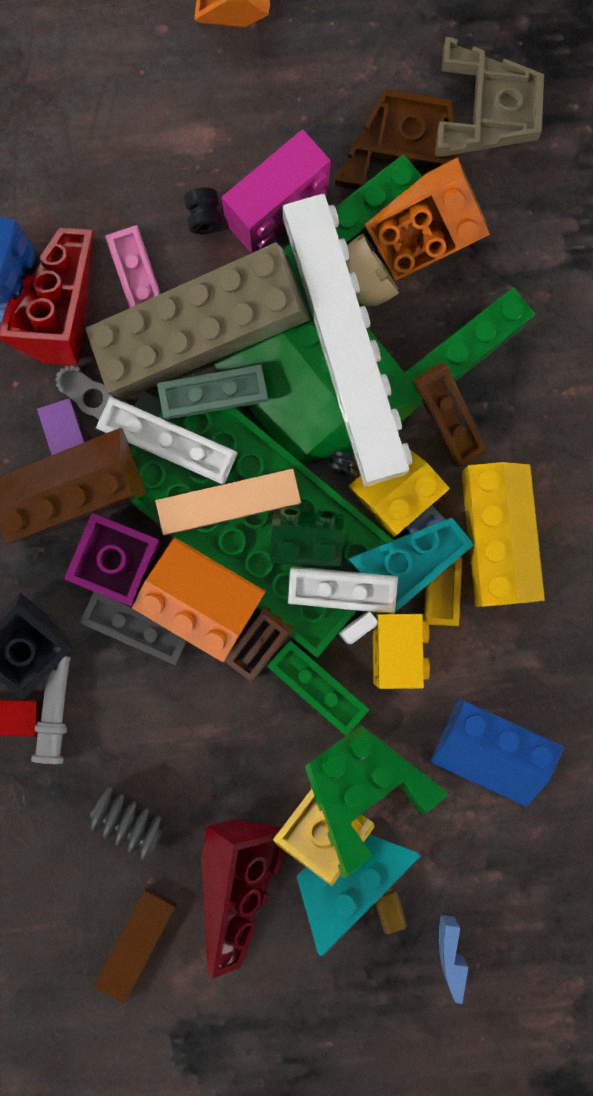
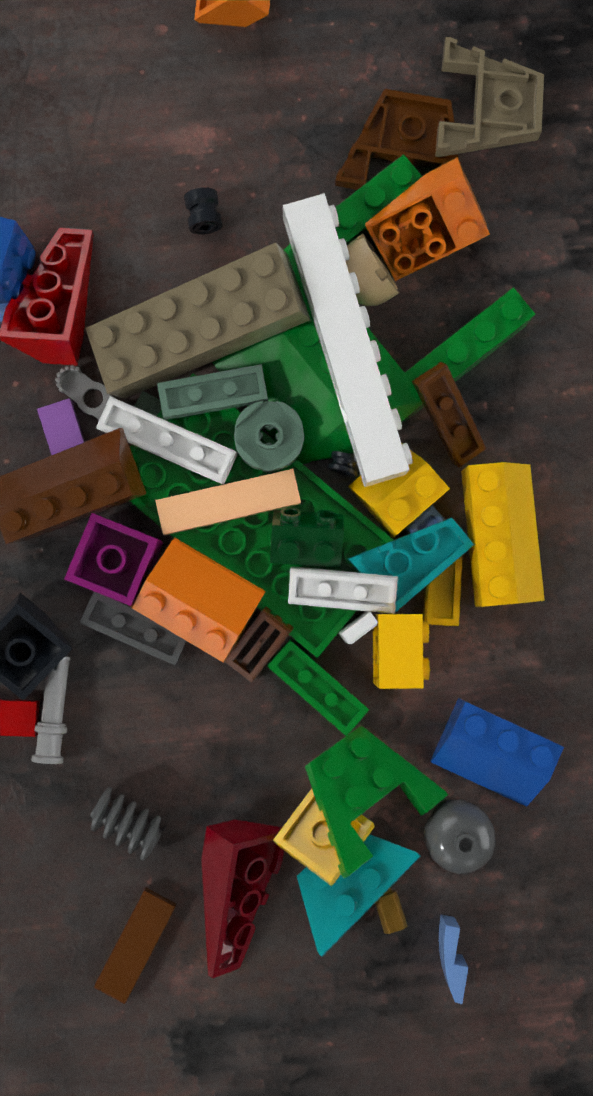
(133, 265): bright pink tile -> none
(269, 416): none -> sand green plate
(290, 174): dark pink brick -> none
(459, 836): none -> dark grey cylinder

